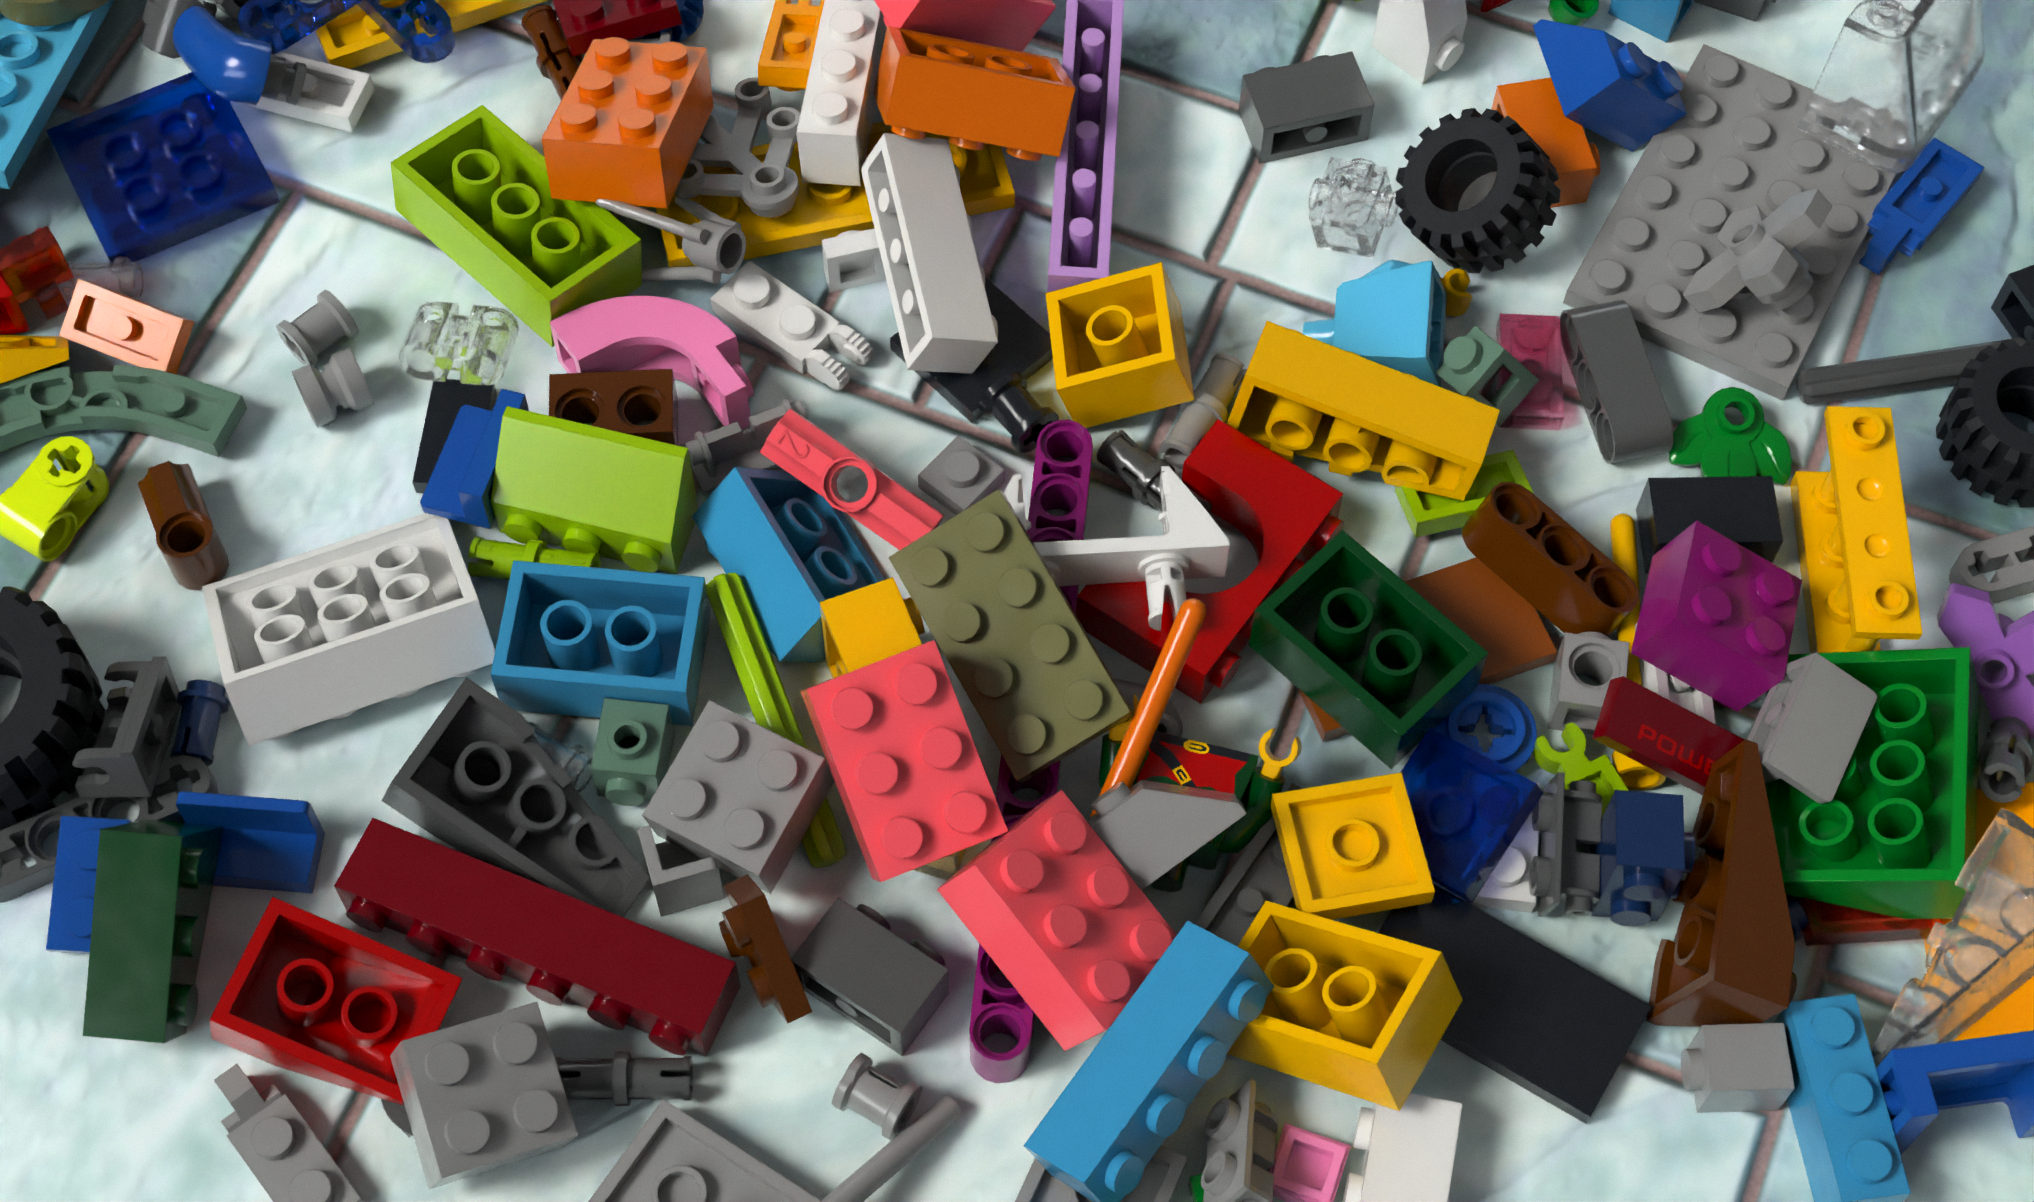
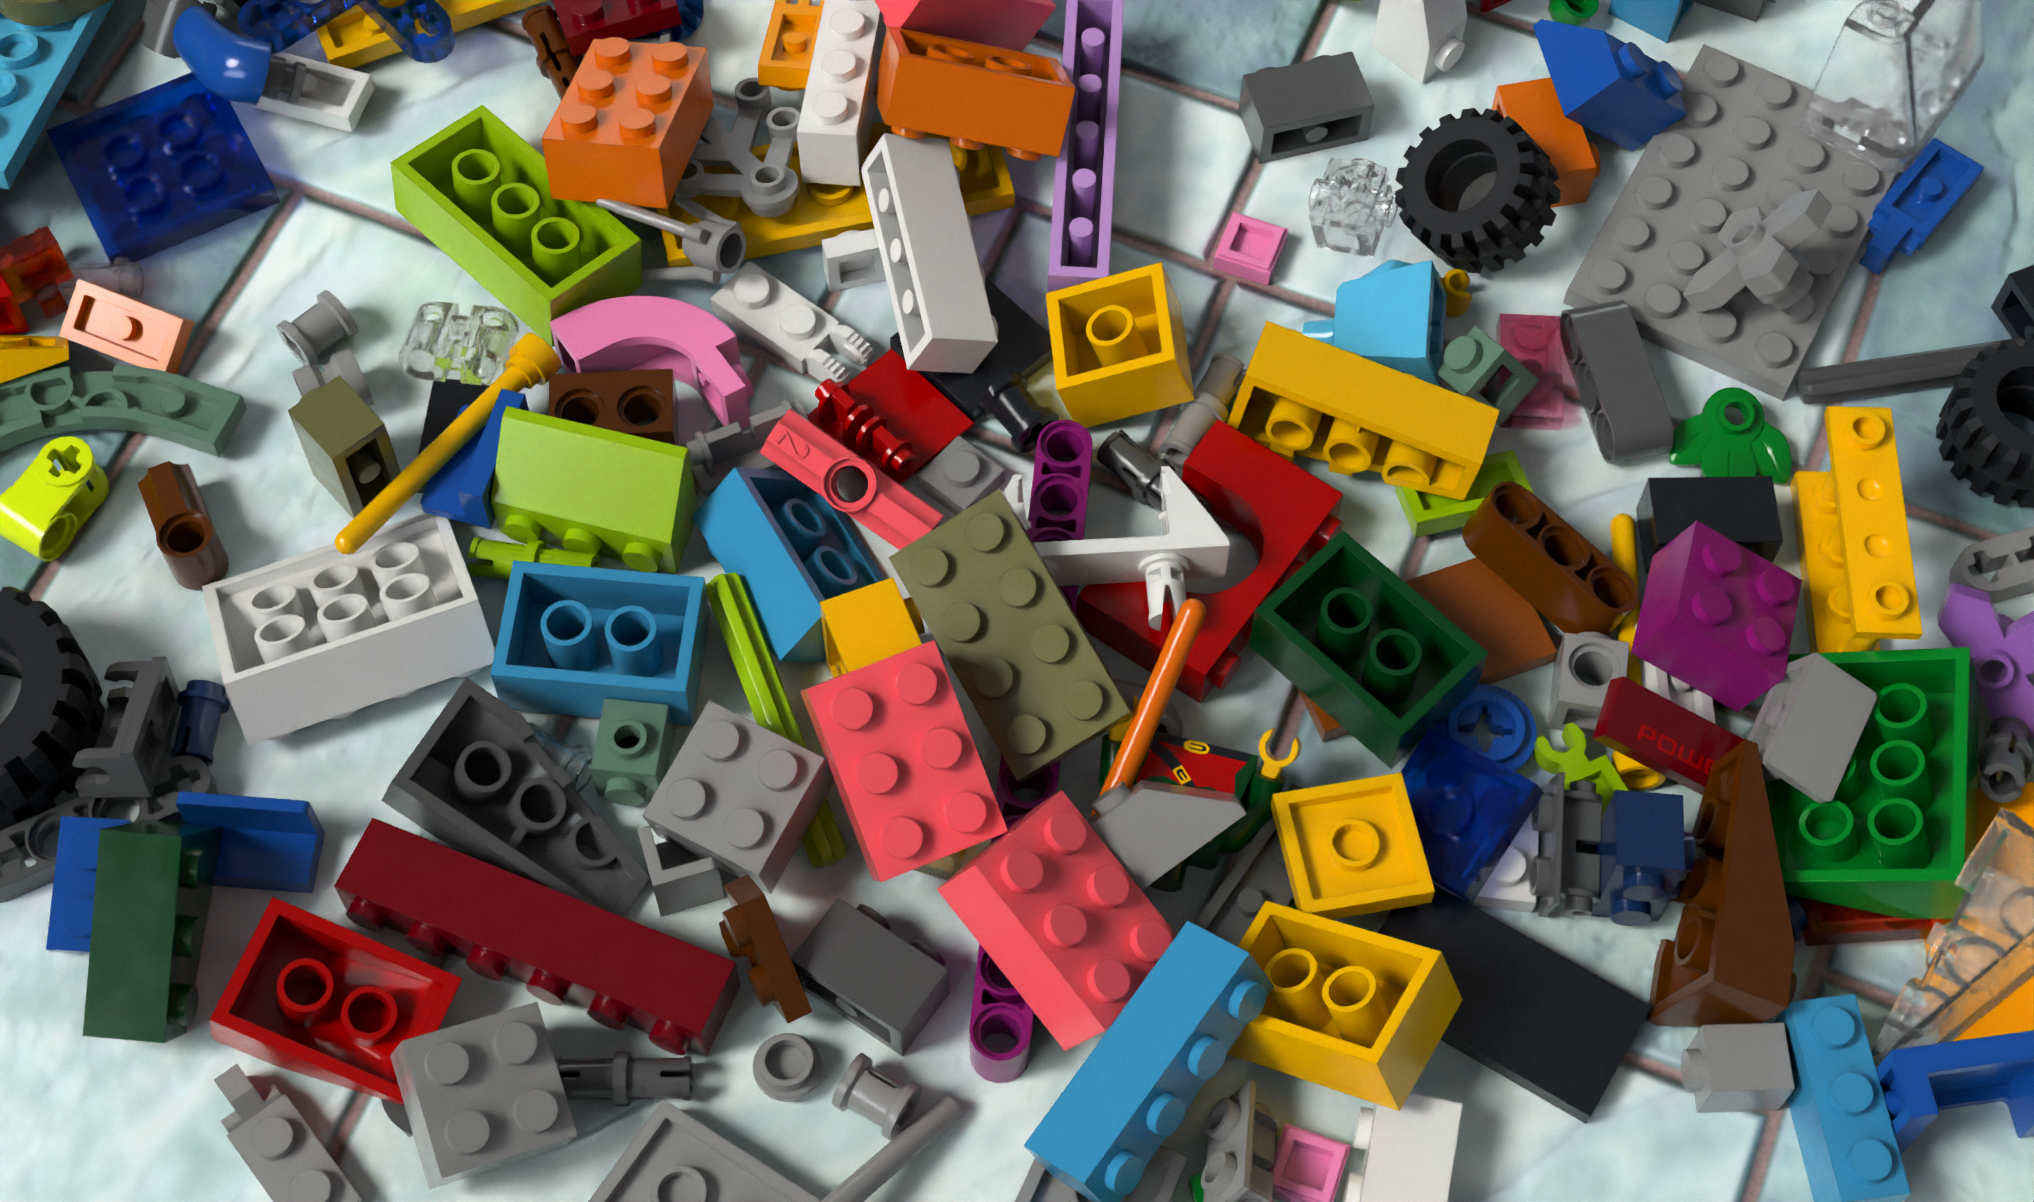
(345, 444): none -> olive brick
(528, 365): none -> yellow piece
(787, 1067): none -> light grey plate
(889, 417): none -> red hinge
(1250, 248): none -> bright pink tile

